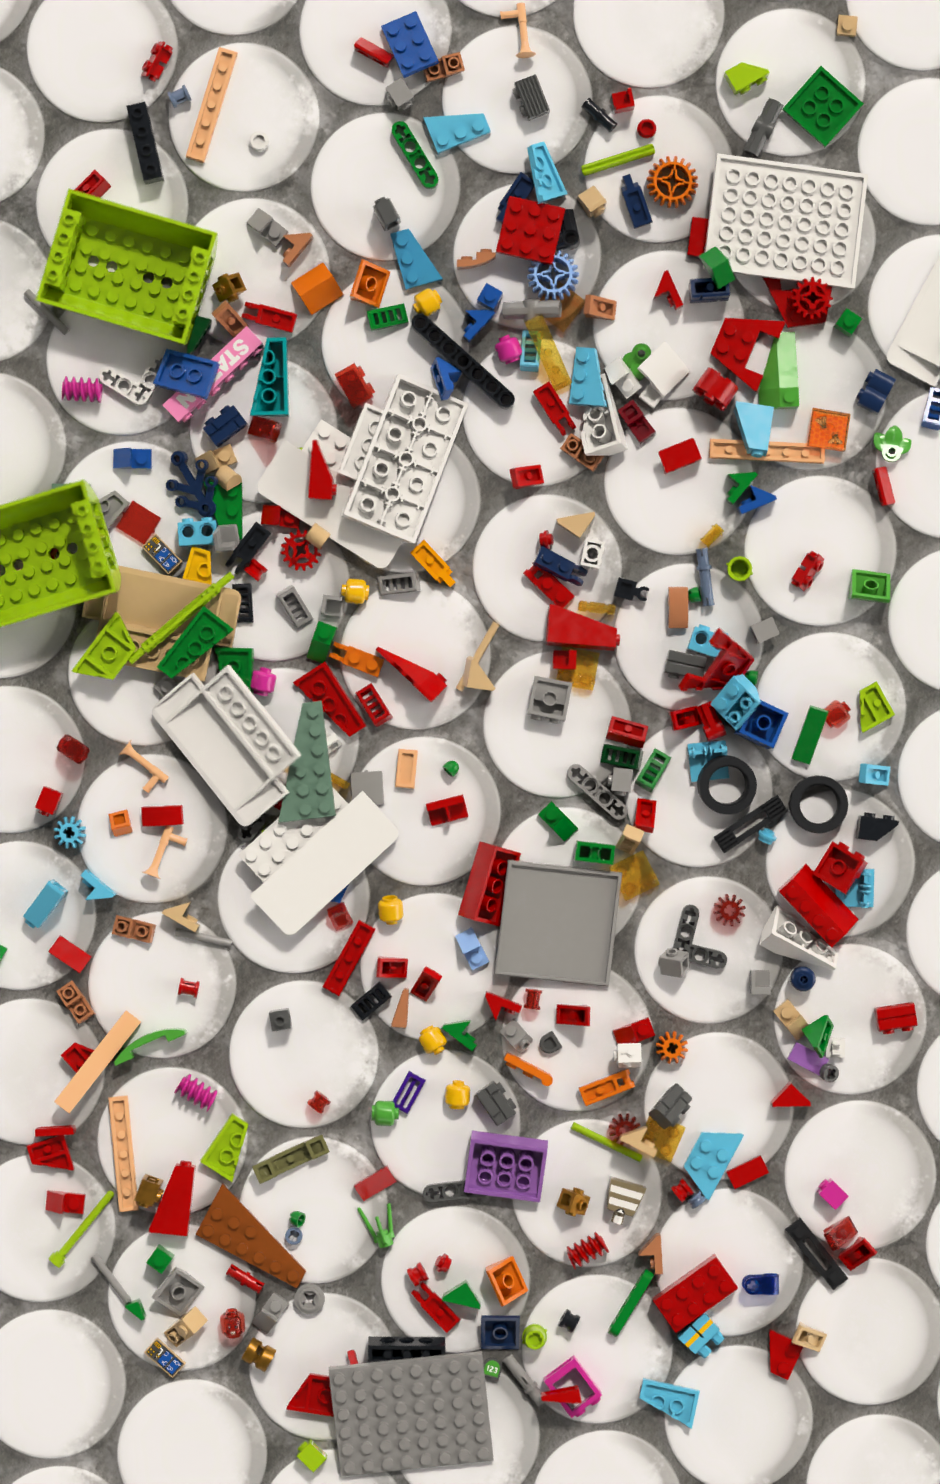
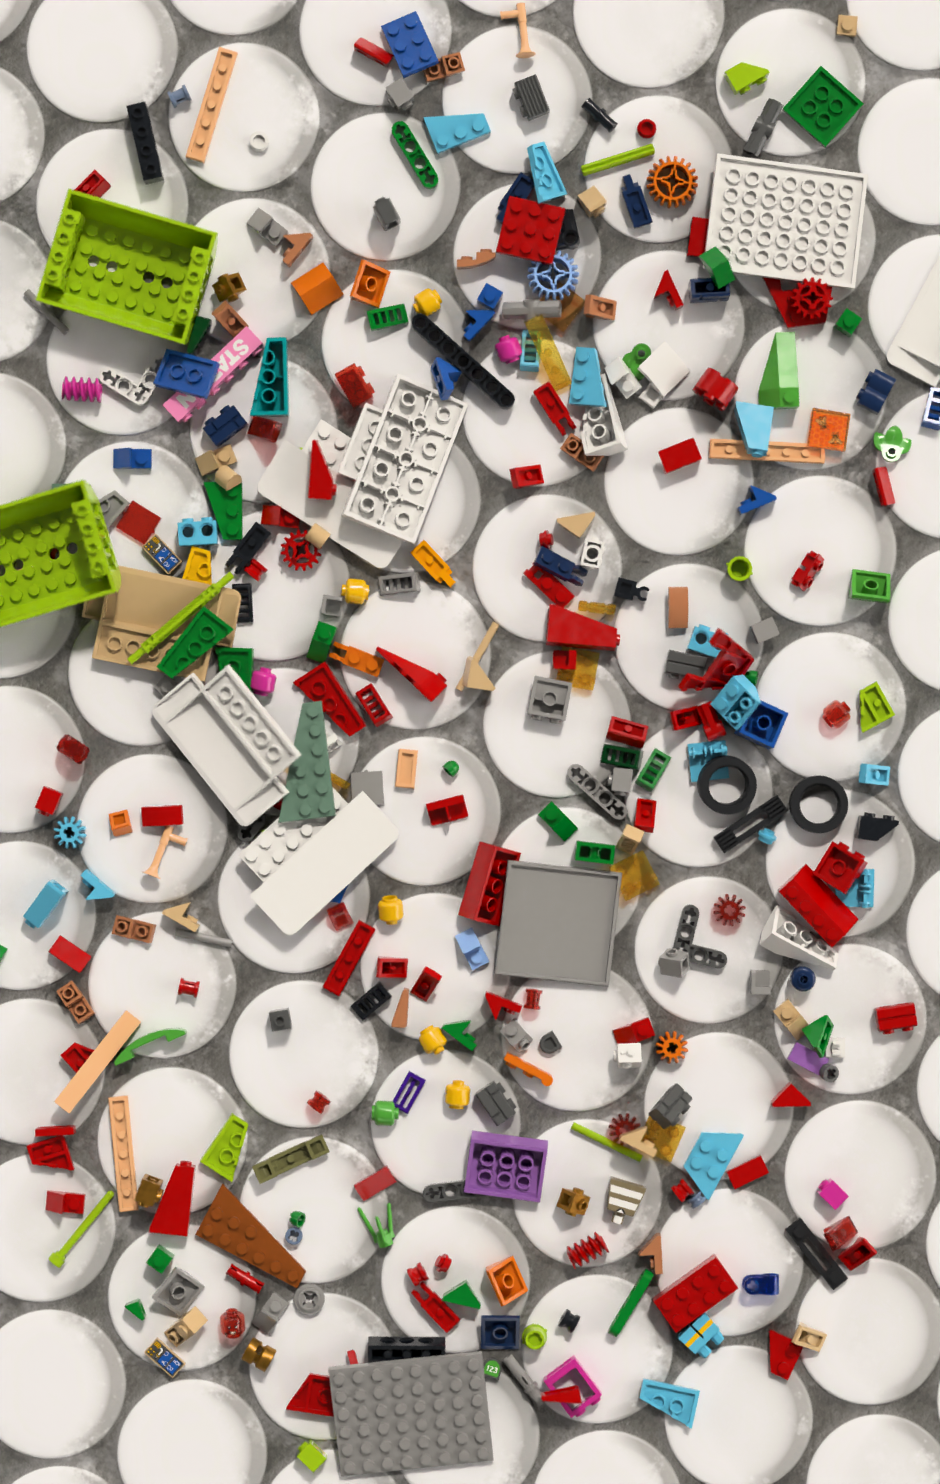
(108, 651): lime wing -> none
(111, 1279): light grey bar -> none
(151, 66): red hinge -> none
(157, 773): light nougat piece -> none
(194, 486): dark blue plant -> none
(197, 1092): dark pink piece -> none
(226, 537): light grey panel -> none
(271, 317): red hinge -> none
(298, 623): light grey slope -> none
(413, 261): dark azure wing -> none
(573, 1014): red slope -> none
(606, 1087): orange plate -> none
(623, 101): red panel -> none
(636, 421): dark red slope -> none
(694, 595): green hinge -> none
(705, 576): sand blue pin -> none
(712, 535): clear yellow pin -> none
(737, 342): red wing -> none
(743, 481): green slope -> none
(809, 734): green tile -> none

